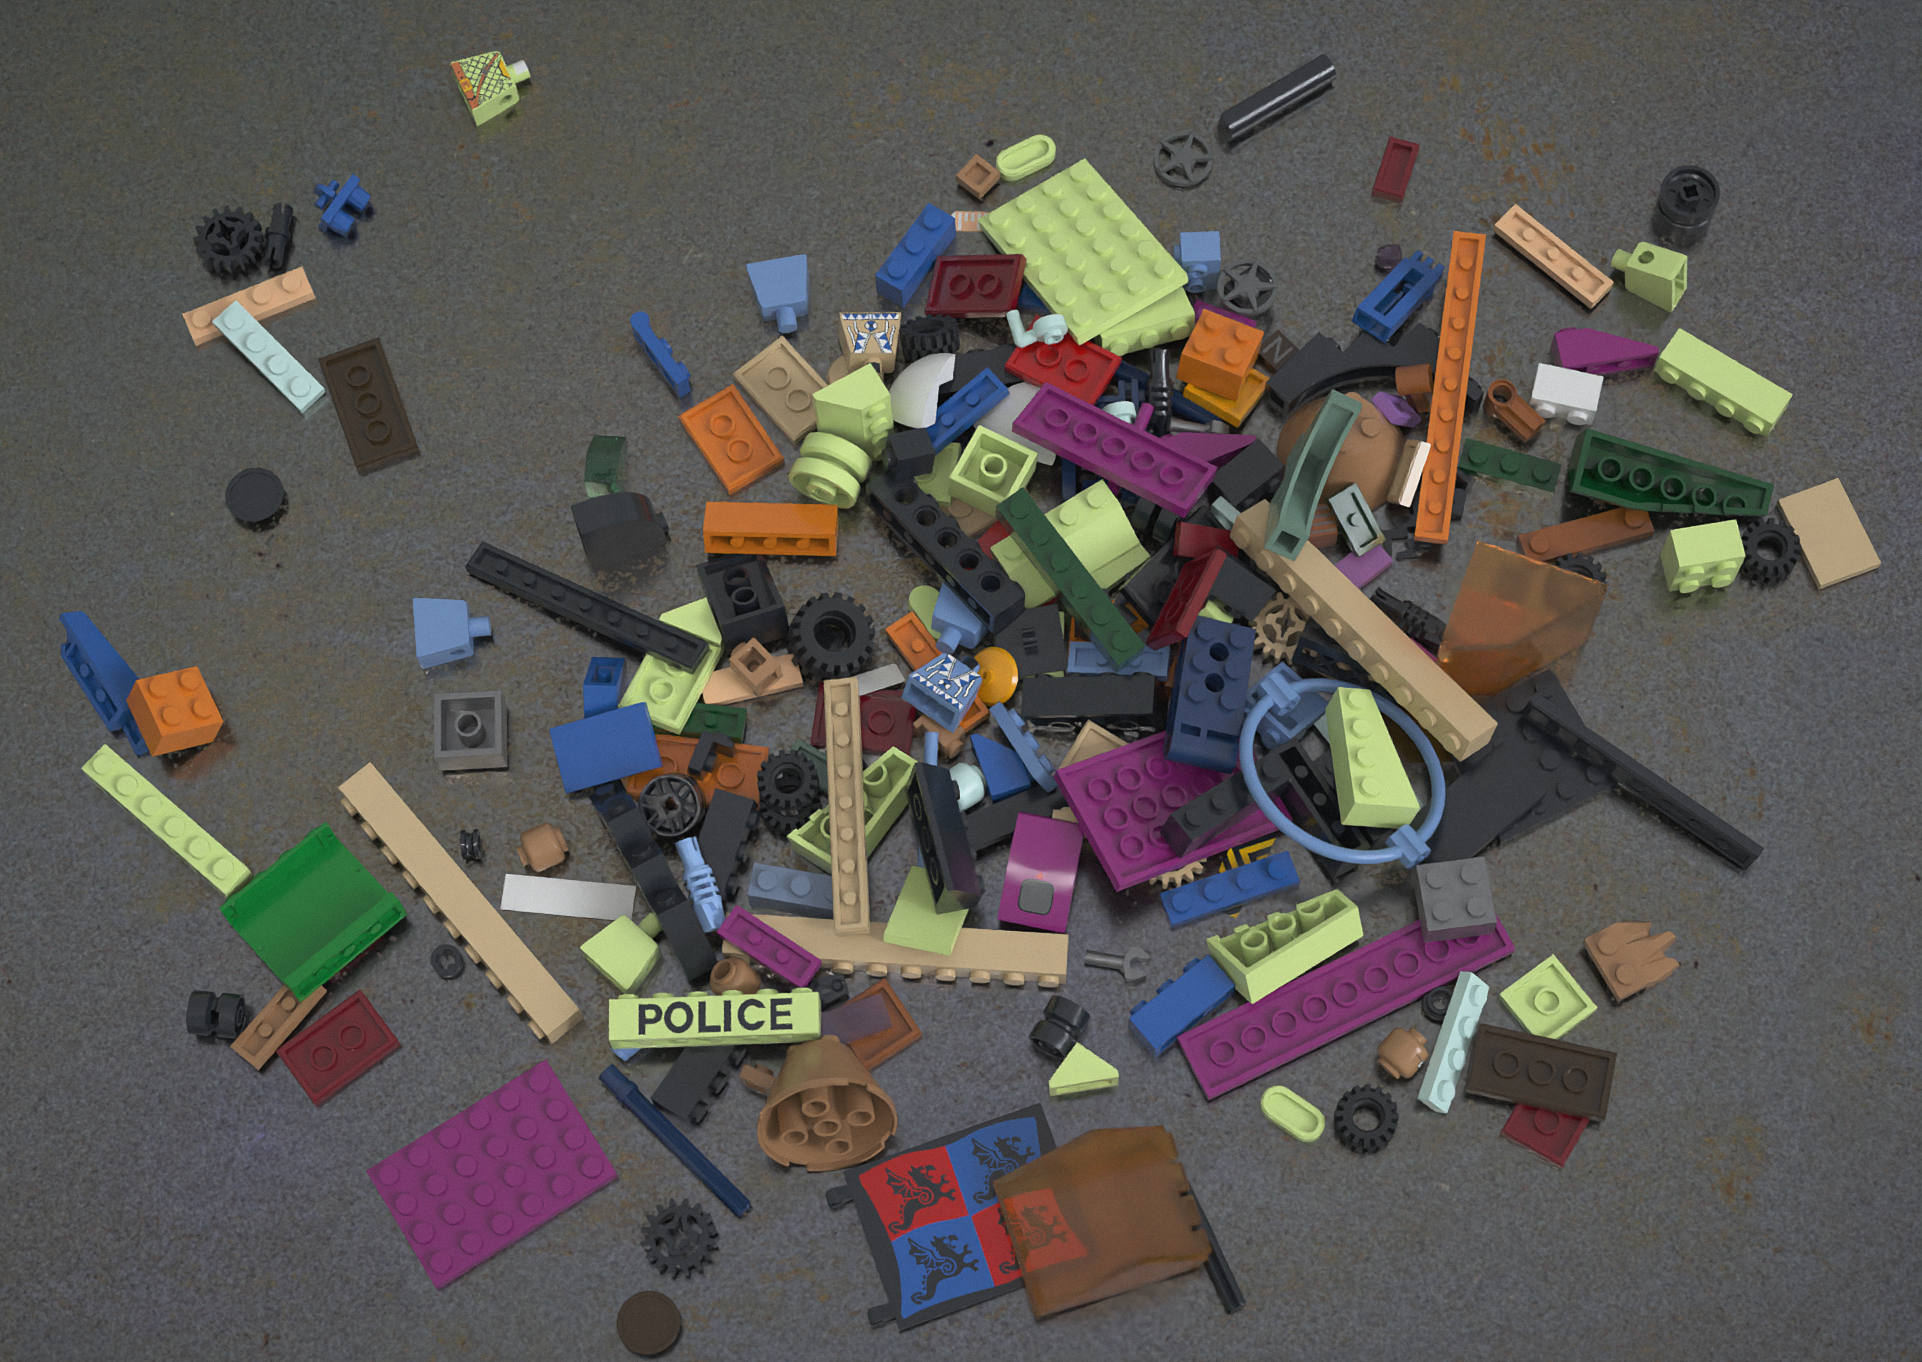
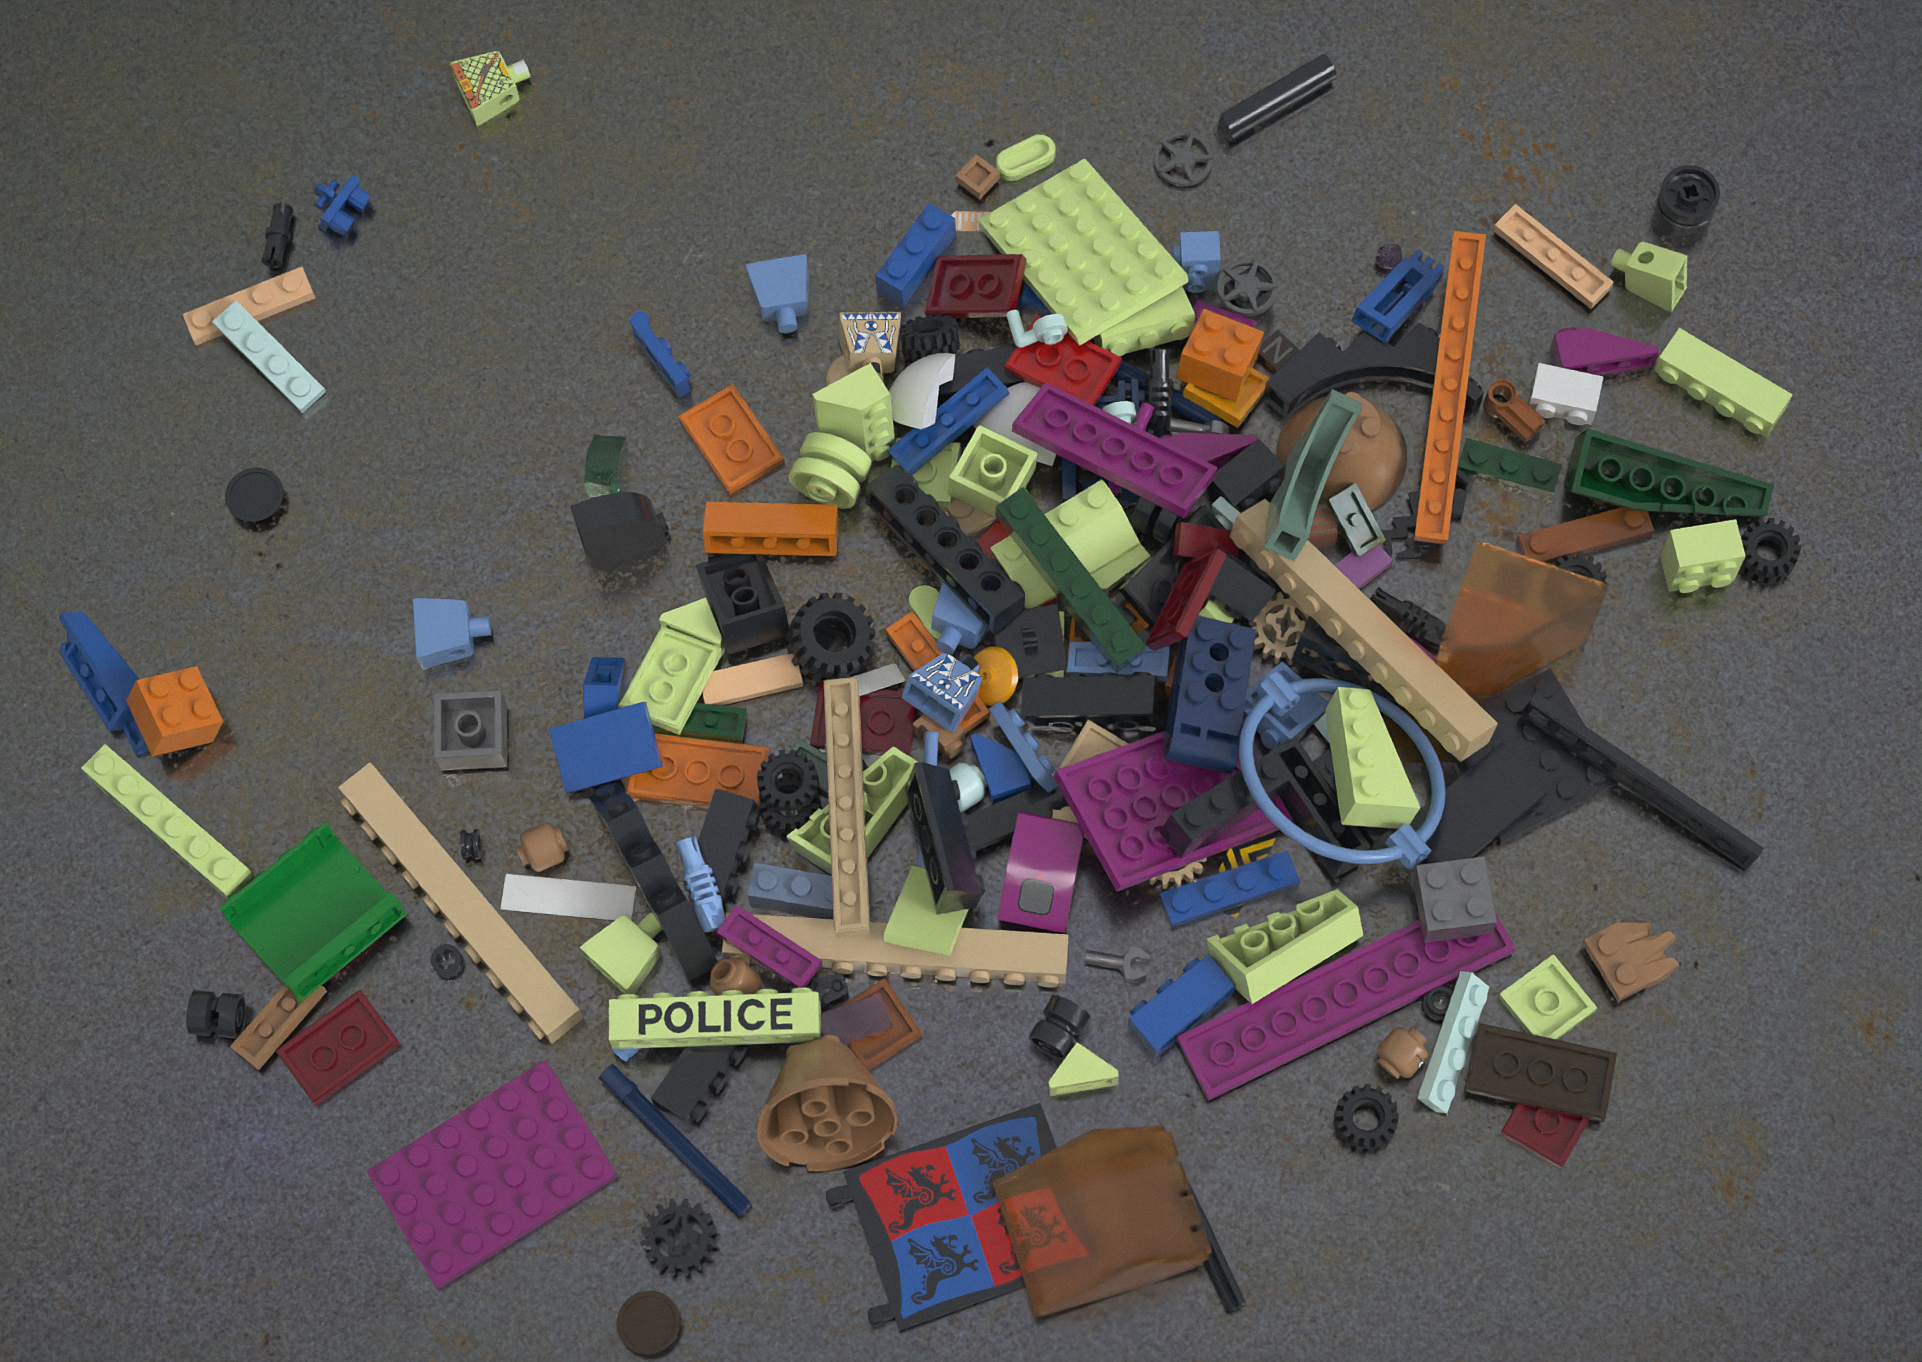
(215, 247): black gear -> none
(368, 405): dark brown tile -> none
(587, 607): black tile -> none
(685, 793): black wheel -> none
(704, 756): black bracket -> none
(755, 654): medium nougat brick -> none
(757, 1078): medium nougat plate -> none
(783, 388): tan tile -> none
(909, 454): black brick -> none
(1292, 1113): yellowish green tile -> none
(1395, 169): dark red tile -> none
(1396, 409): medium lavender tile -> none
(1408, 472): tan tile -> none
(1416, 385): dark orange piece -> none
(1829, 533): tan tile -> none

